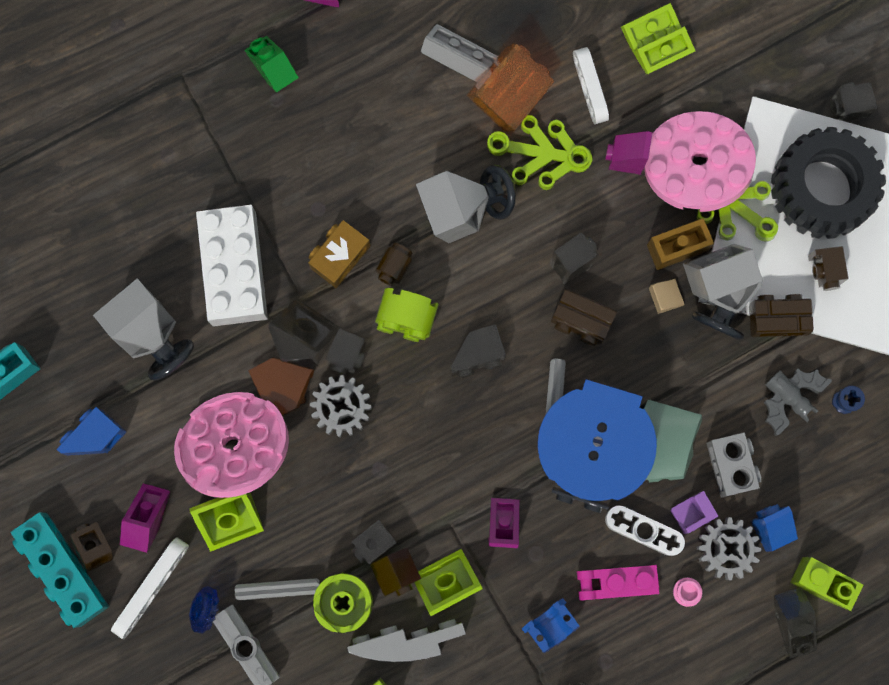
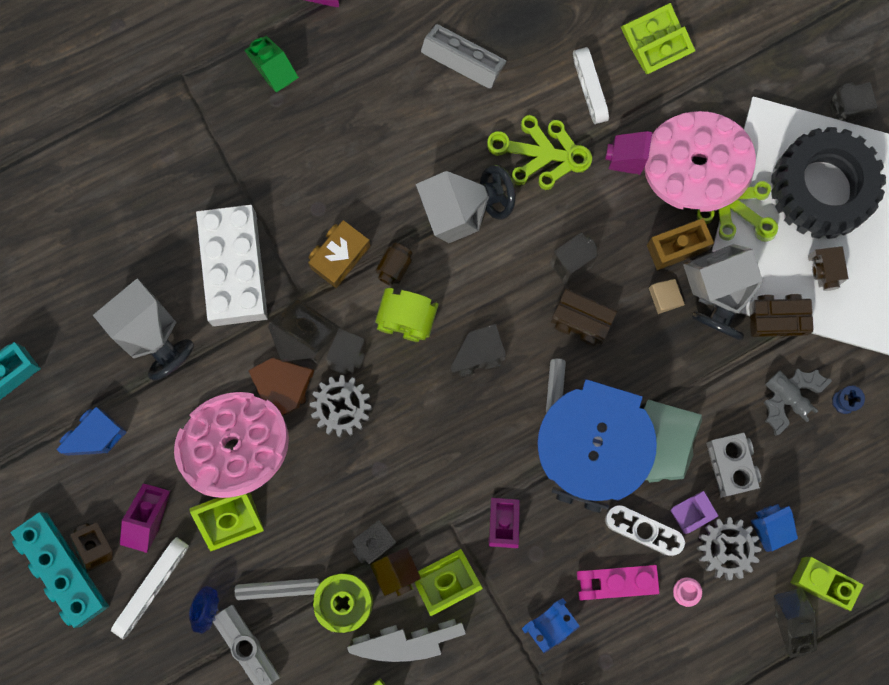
(511, 87): clear orange brick -> none

